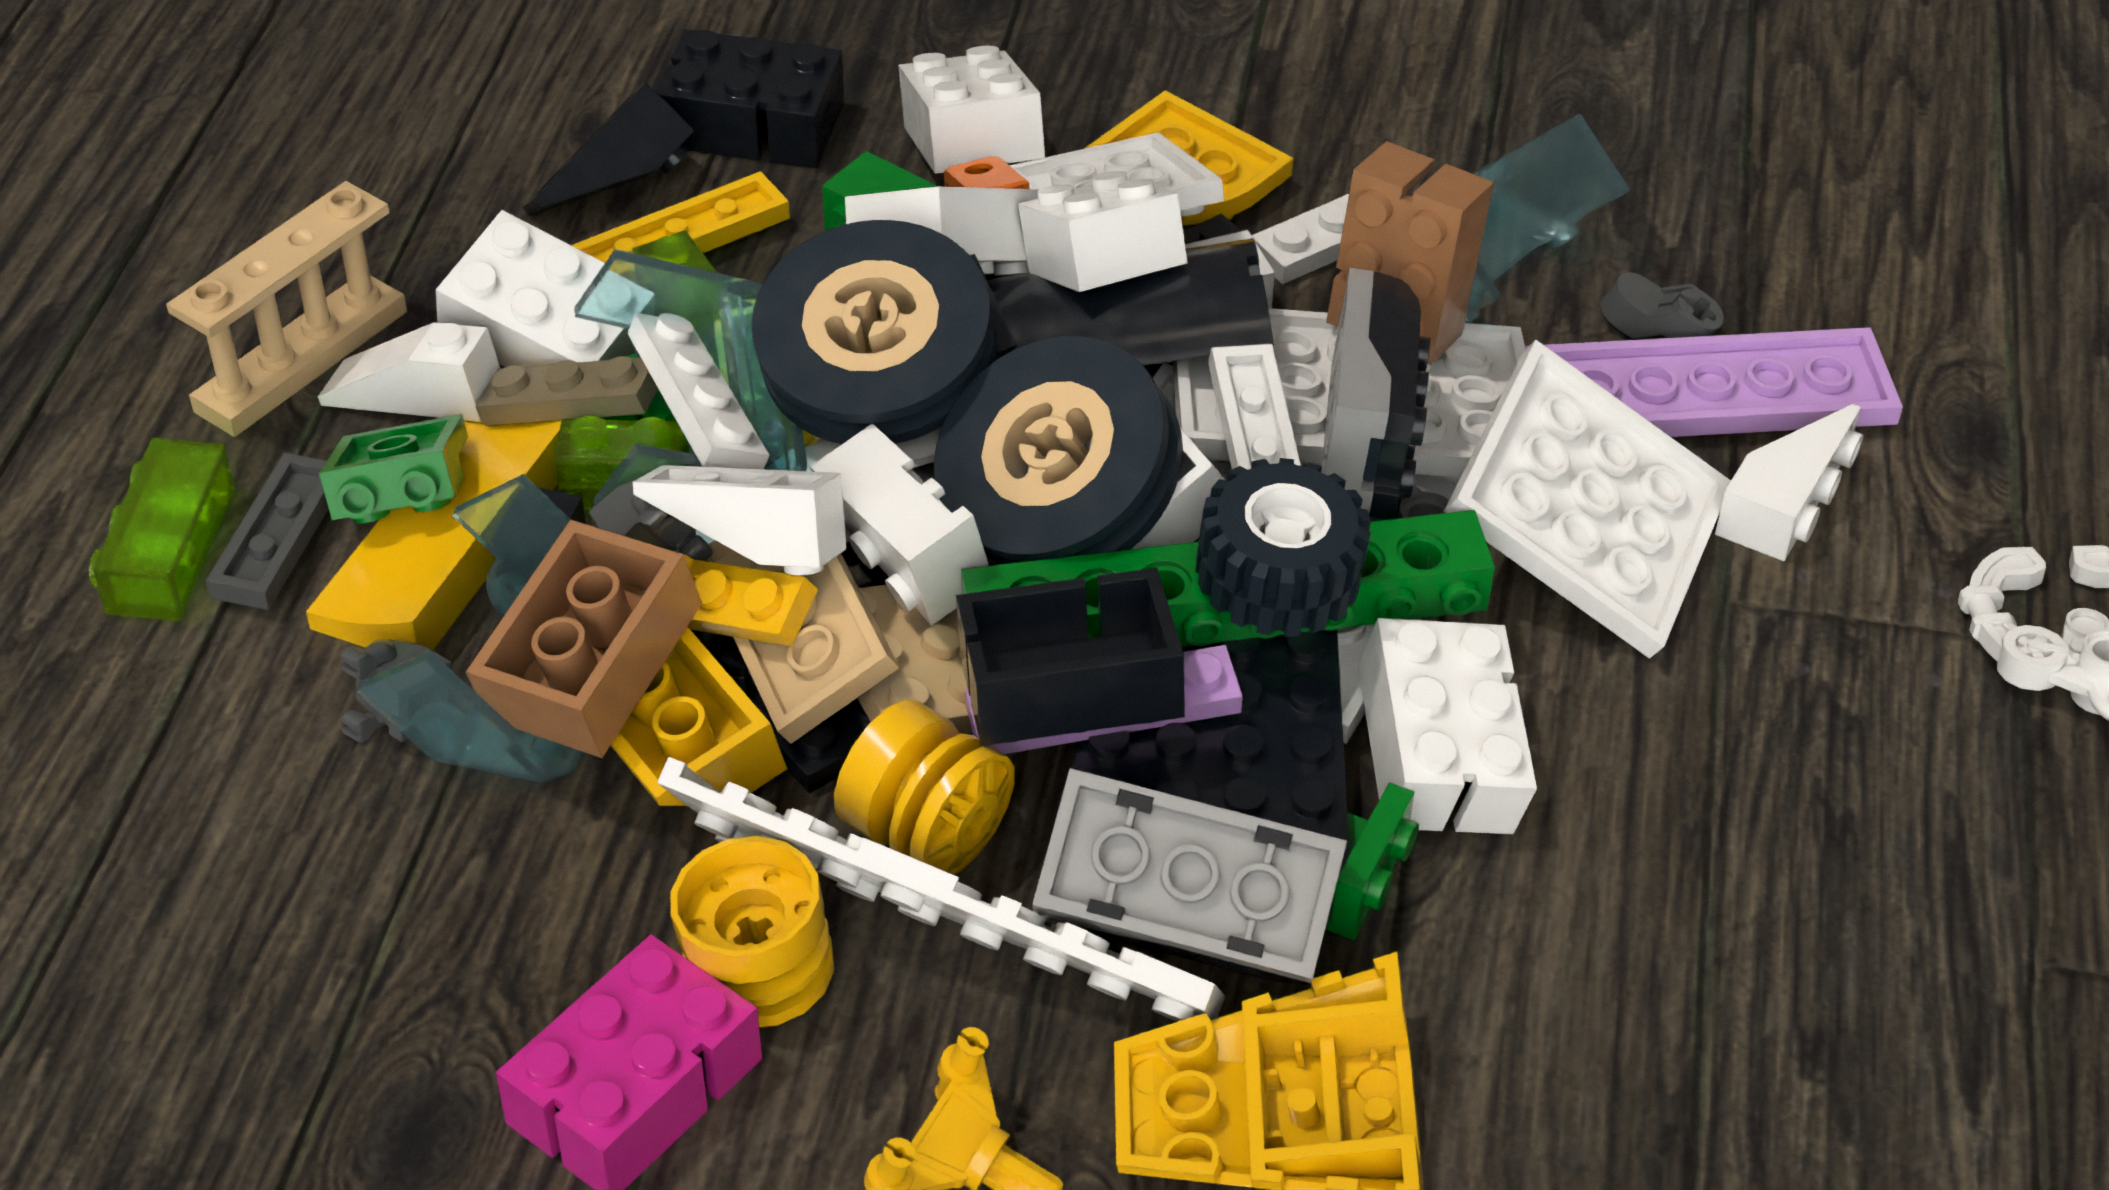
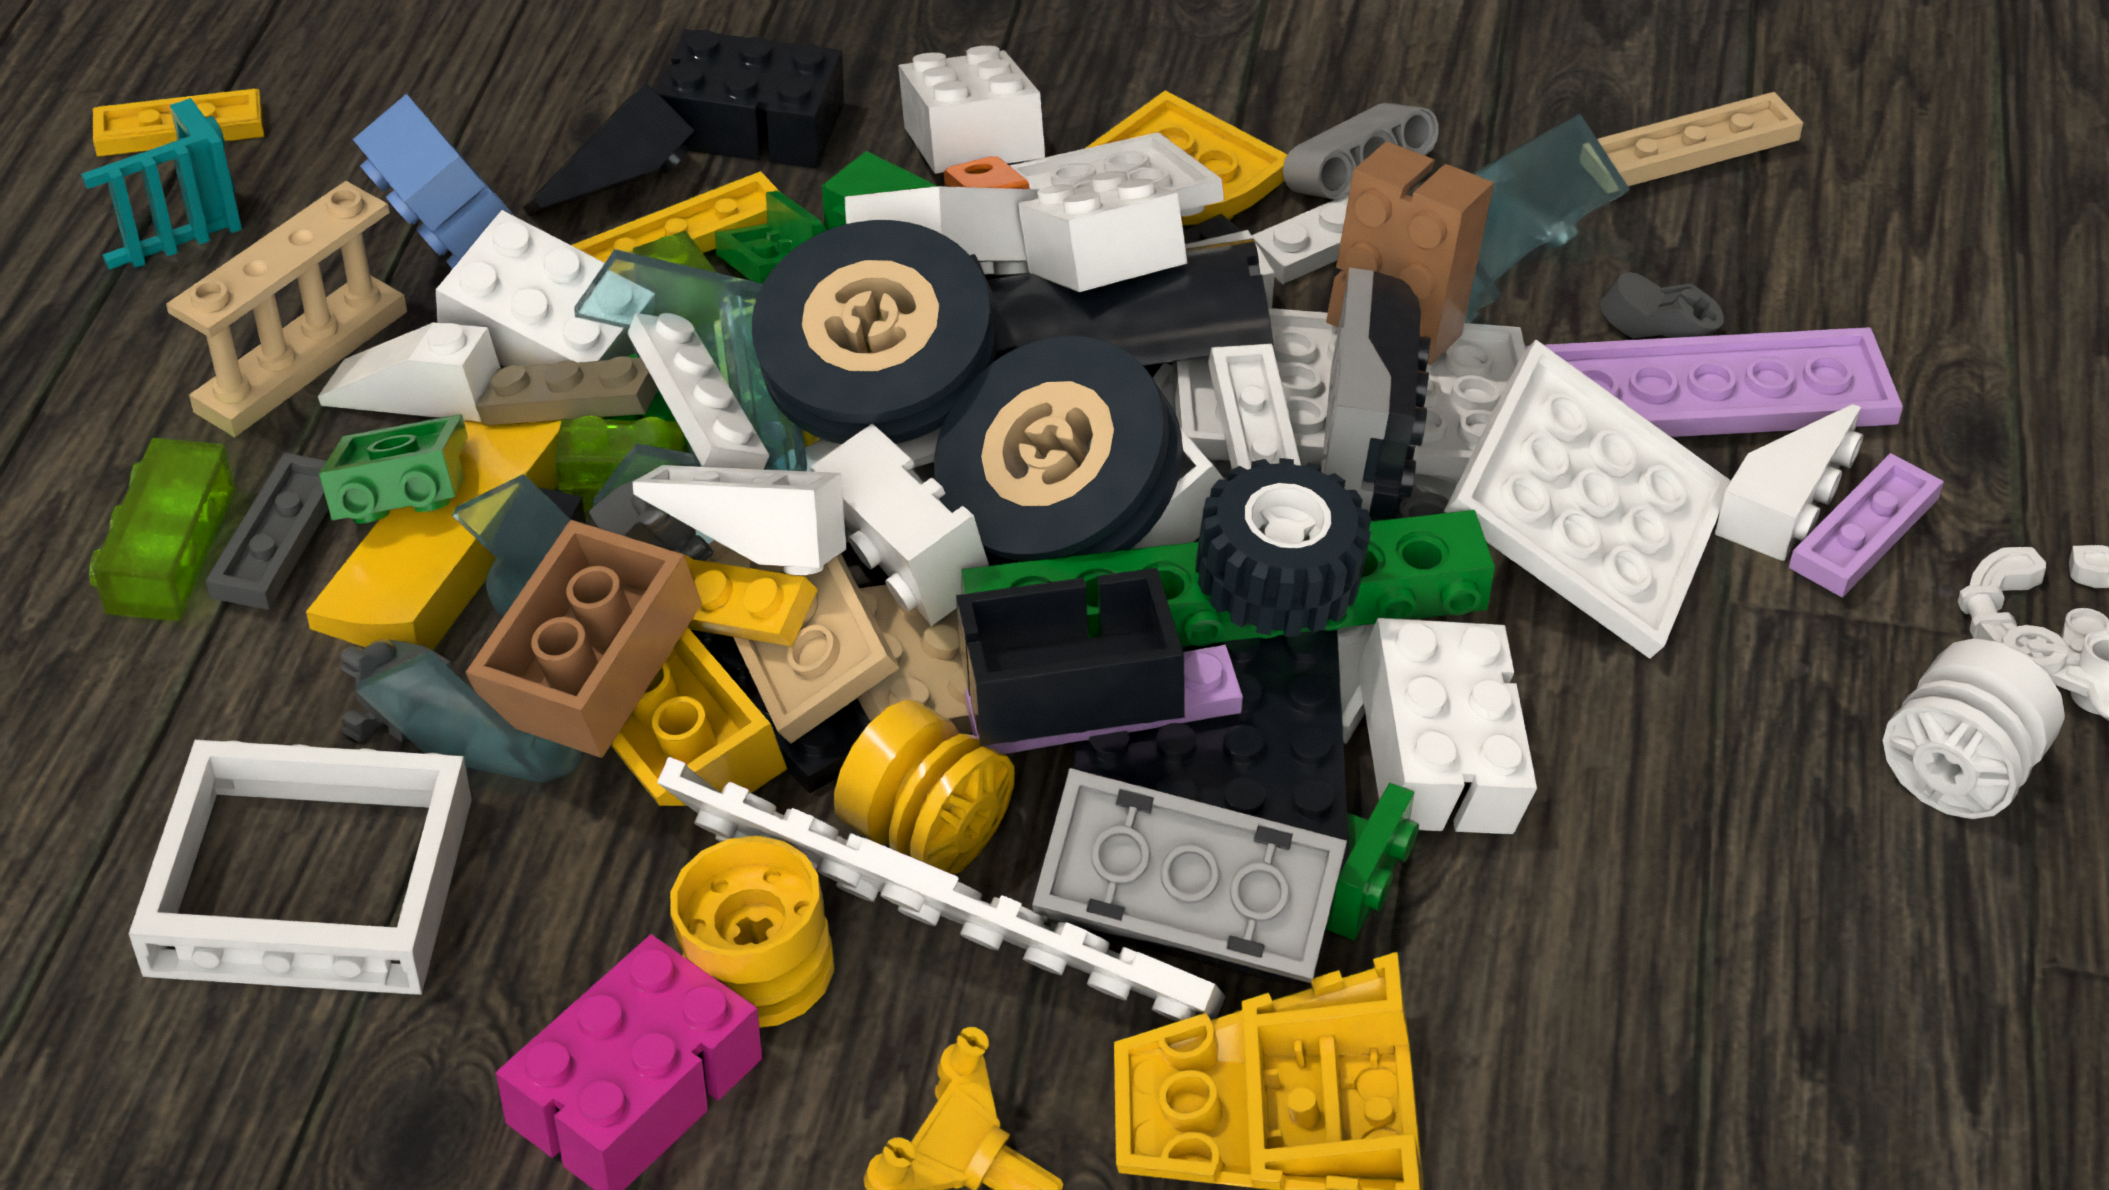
(151, 125): none -> yellow tile
(203, 182): none -> teal plate
(297, 950): none -> white window
(428, 179): none -> medium blue piece
(761, 247): none -> green bracket
(1327, 161): none -> light grey beam
(1702, 138): none -> tan plate
(1866, 525): none -> lavender plate
(1974, 728): none -> white wheel

